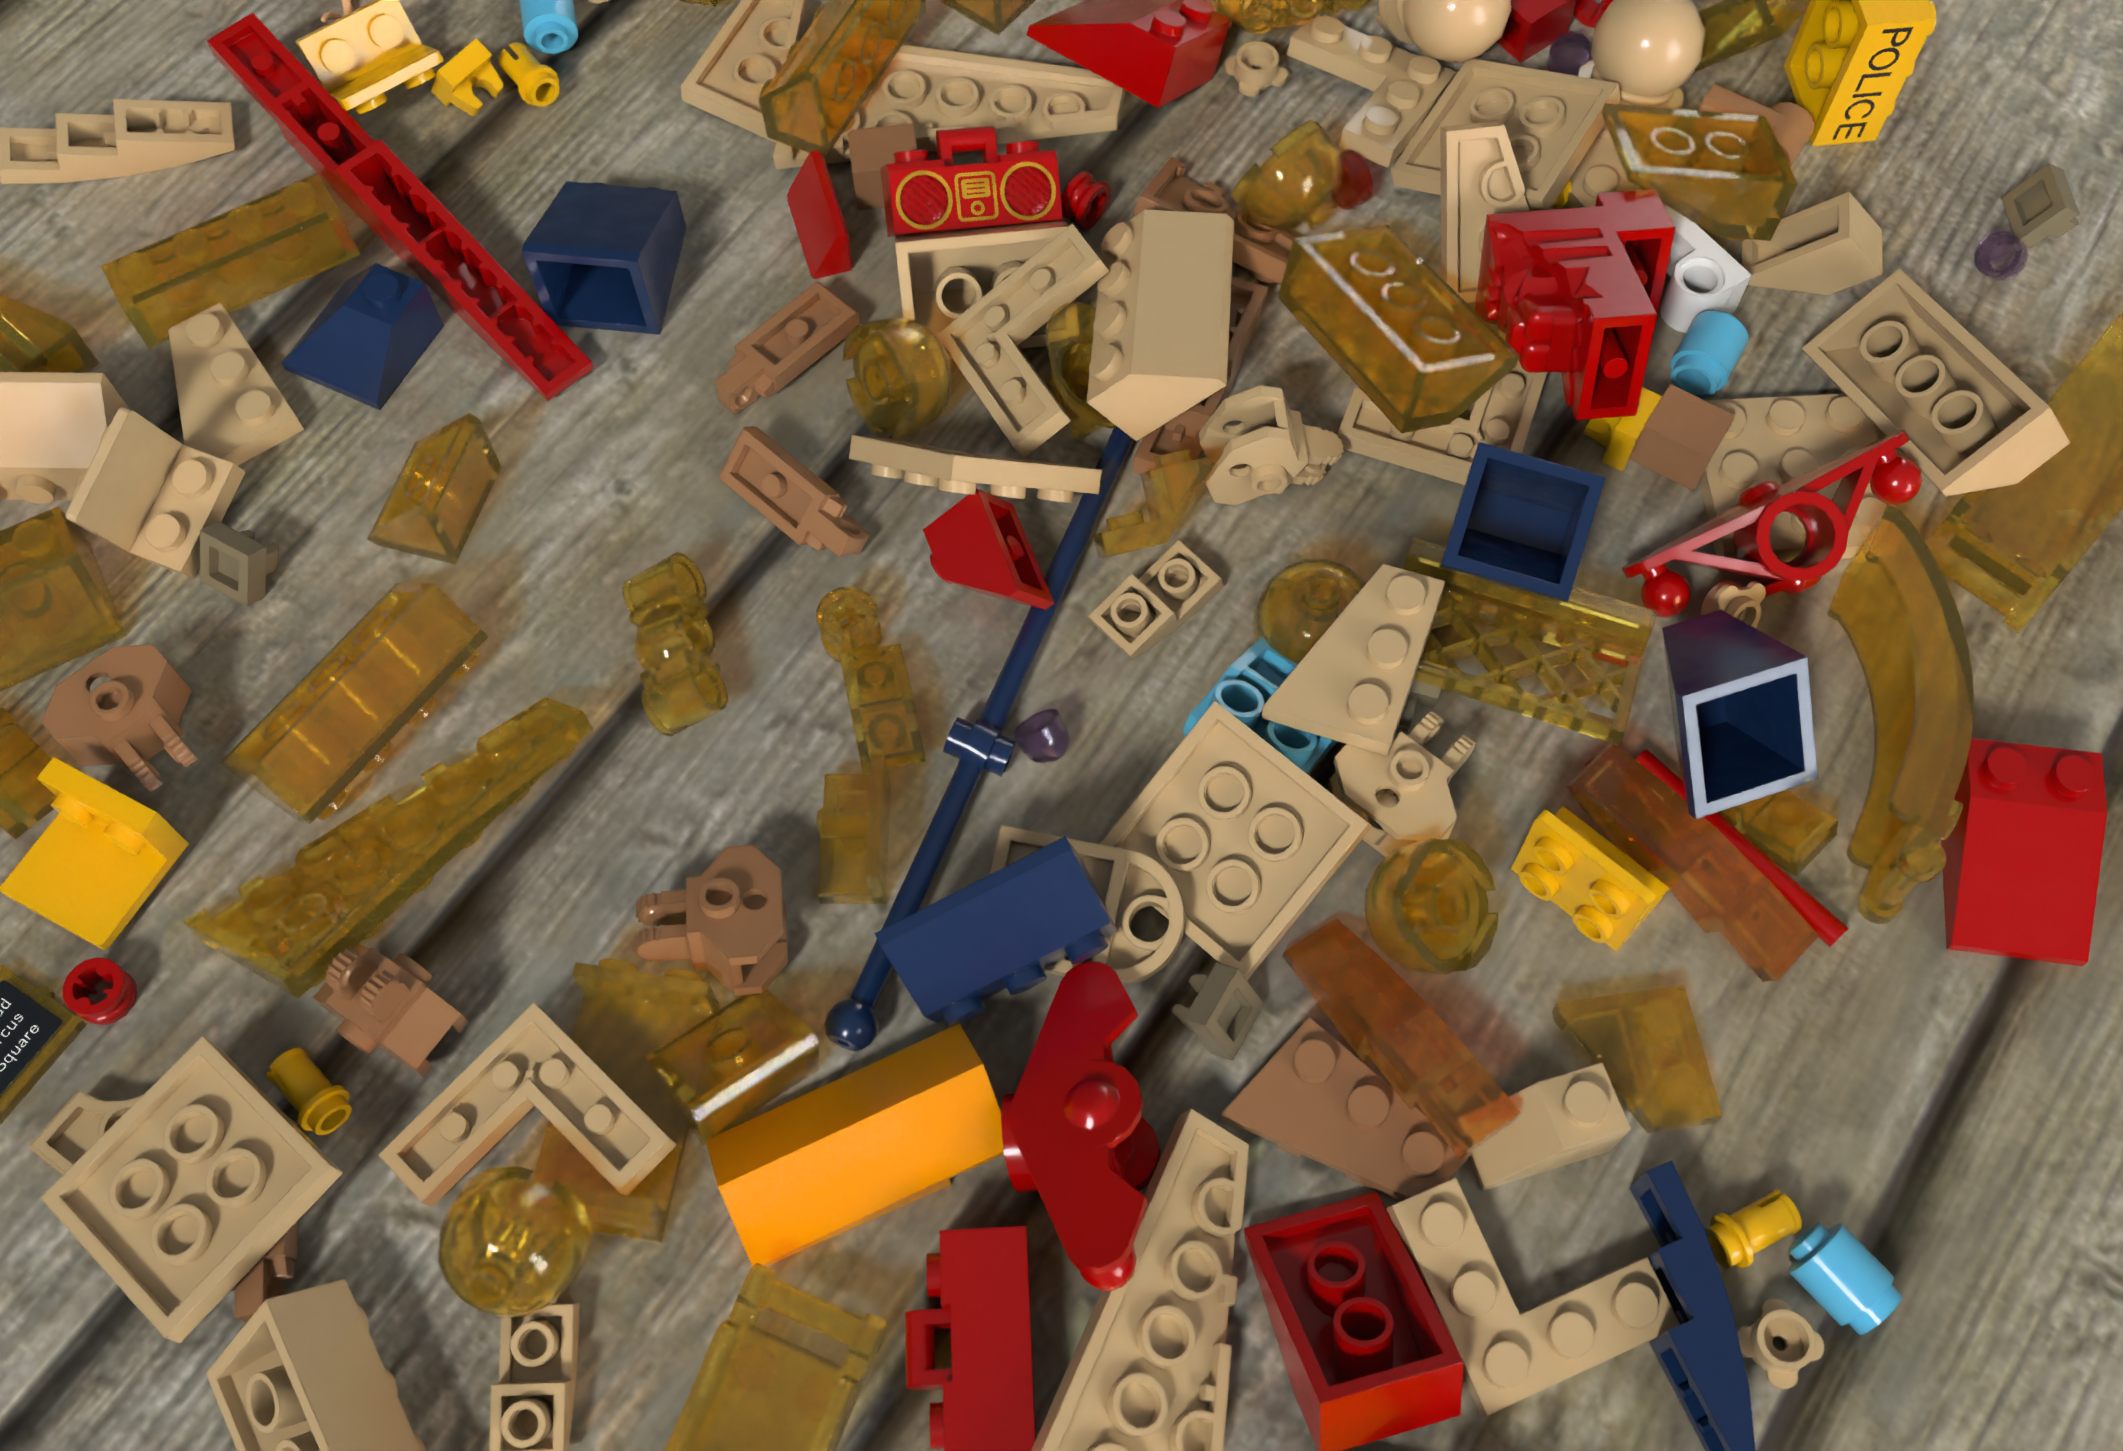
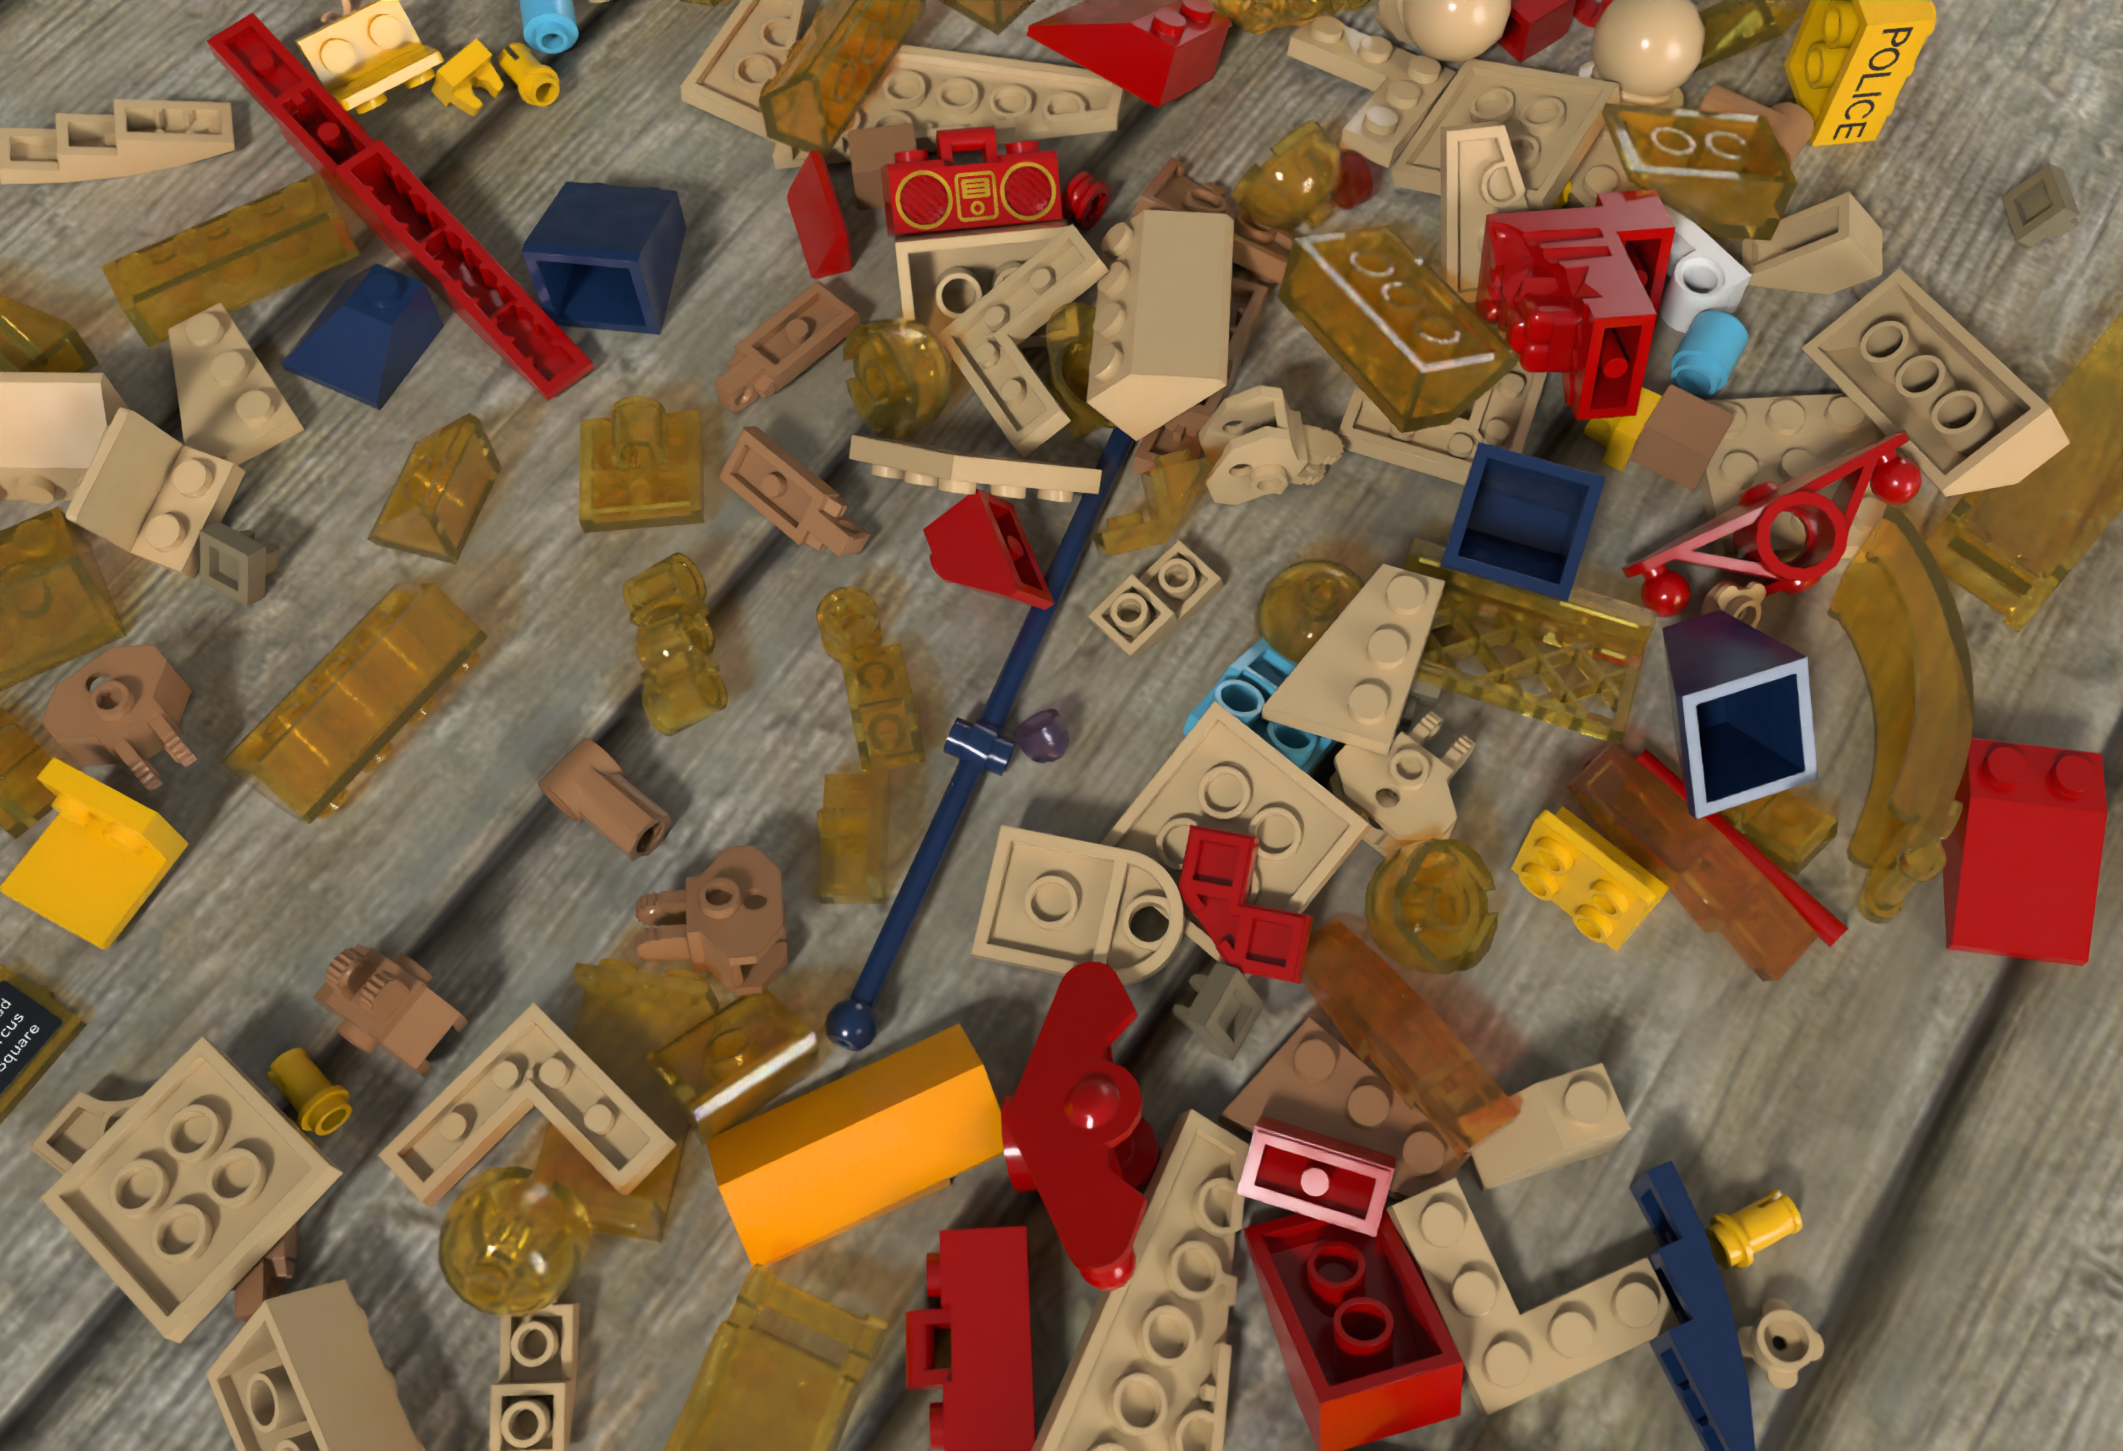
(85, 976): red bush -> none
(385, 854): clear yellow wing -> none
(595, 789): none -> medium nougat piece
(641, 468): none -> clear yellow plate
(999, 934): dark blue slope -> none
(1217, 890): none -> red tile
(1256, 68): tan plate -> none
(1317, 1175): none -> red slope
(1569, 53): hinge -> none
(1648, 1053): clear yellow wing -> none
(1843, 1277): medium azure brick -> none
(1997, 248): clear purple hinge -> none

